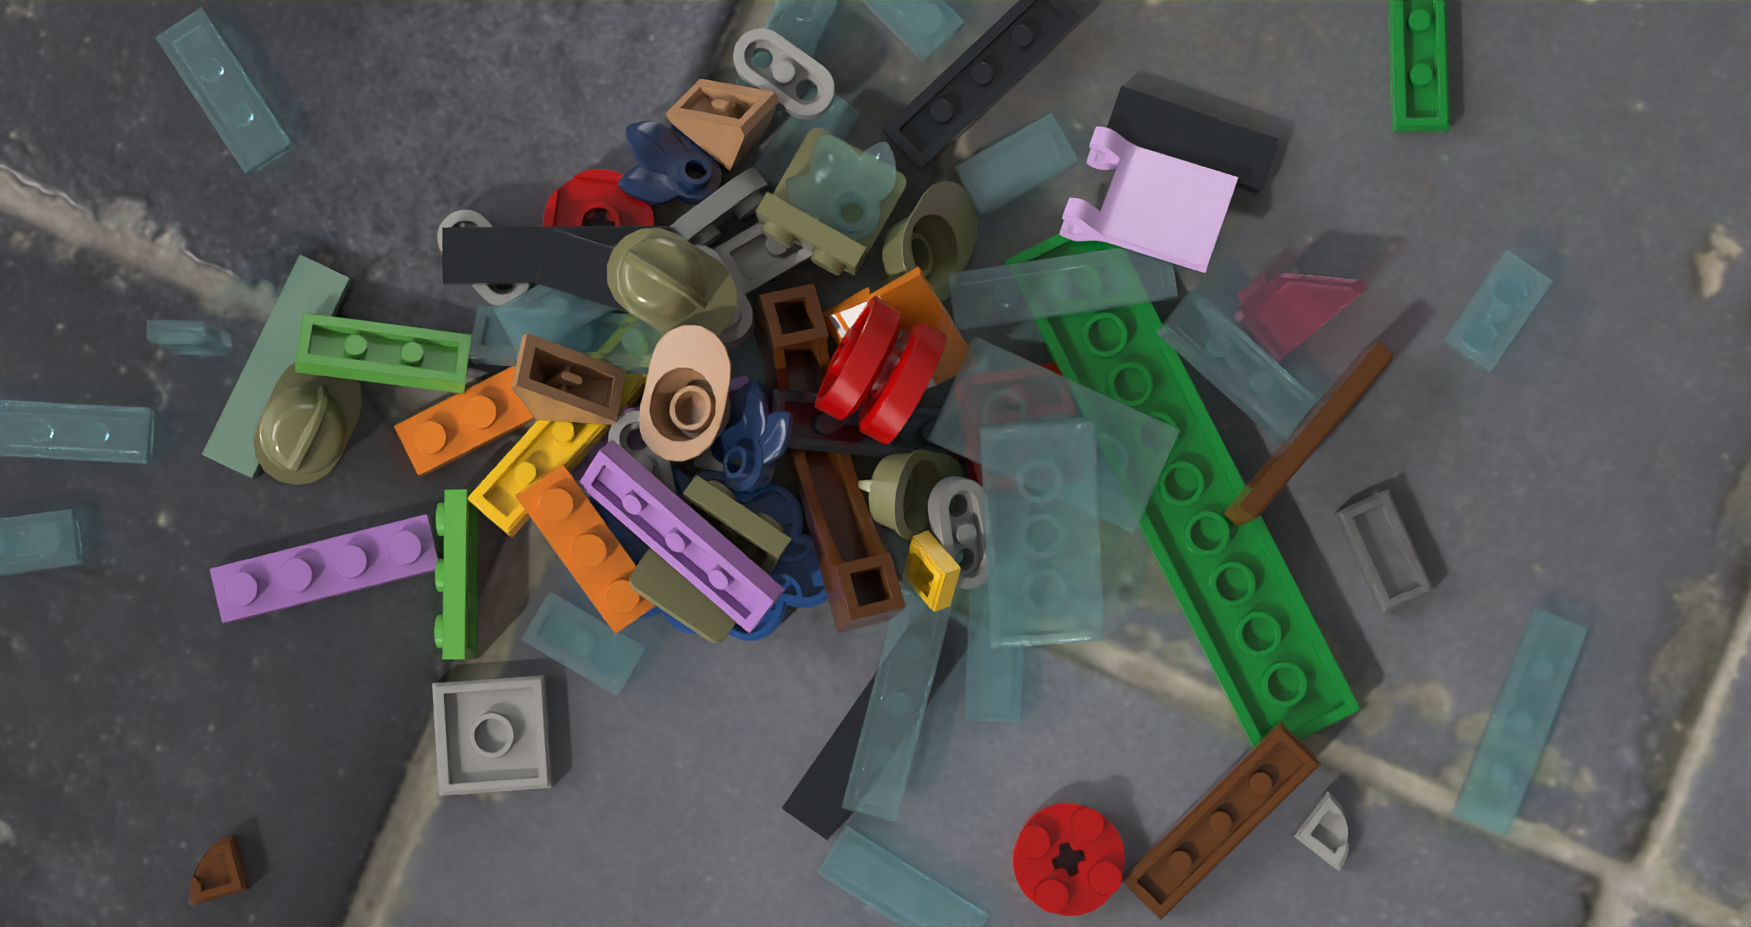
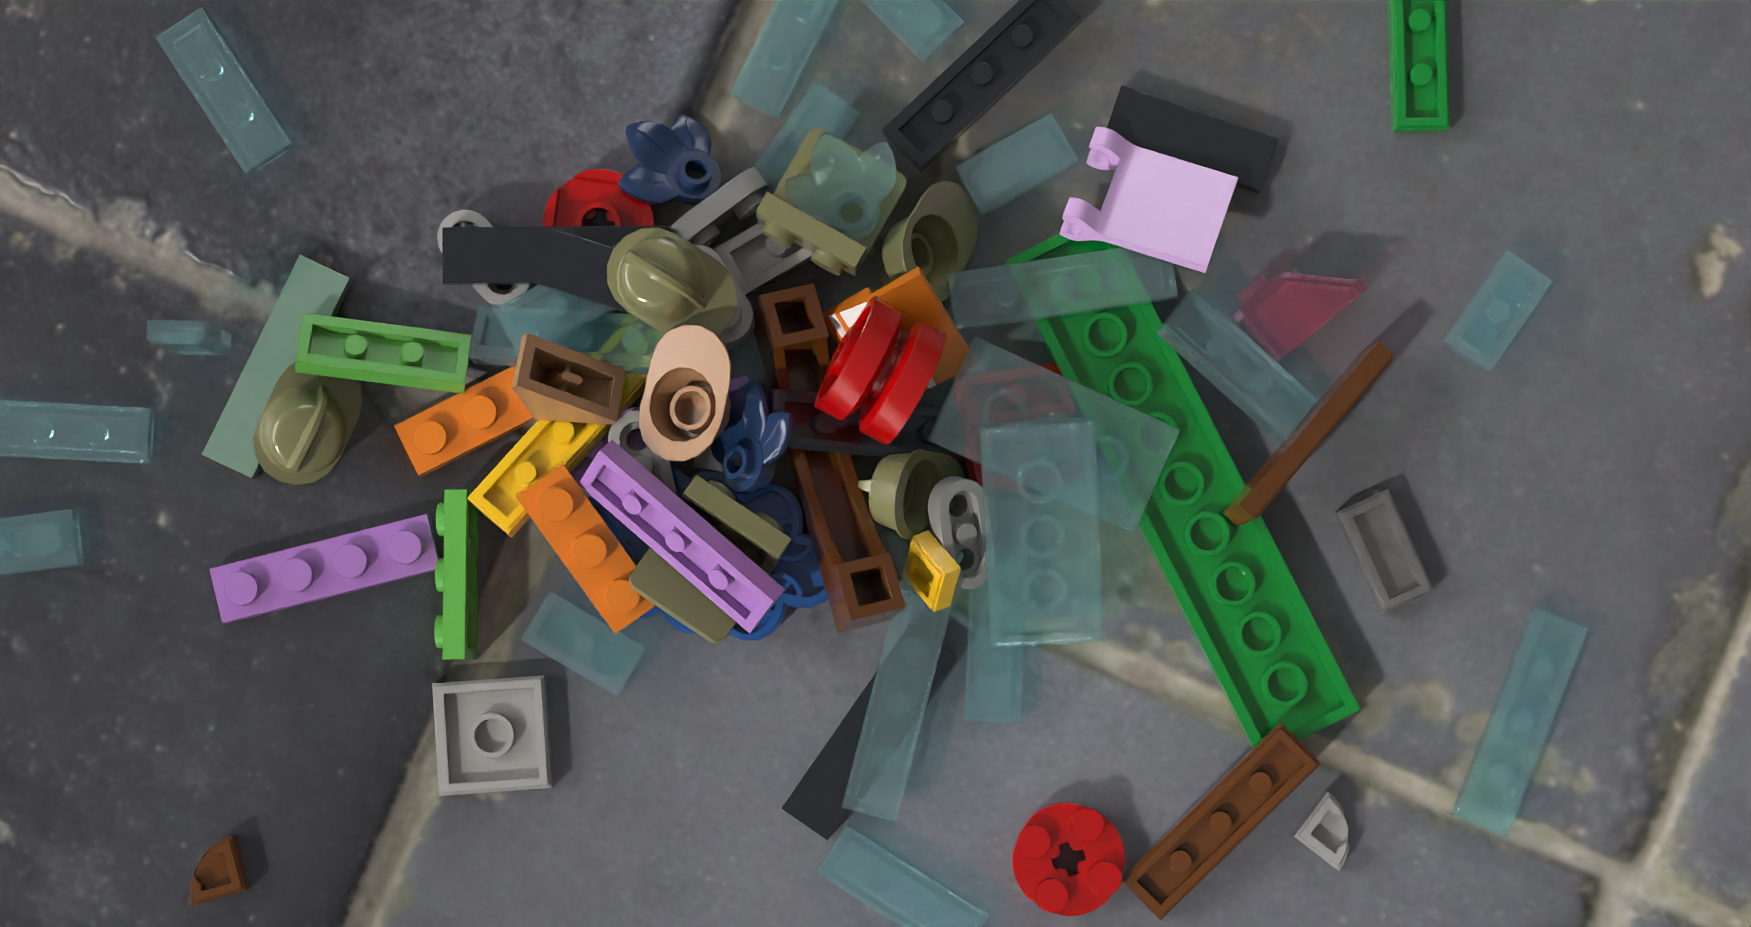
(724, 118): medium nougat slope -> none
(785, 74): light grey plate -> none

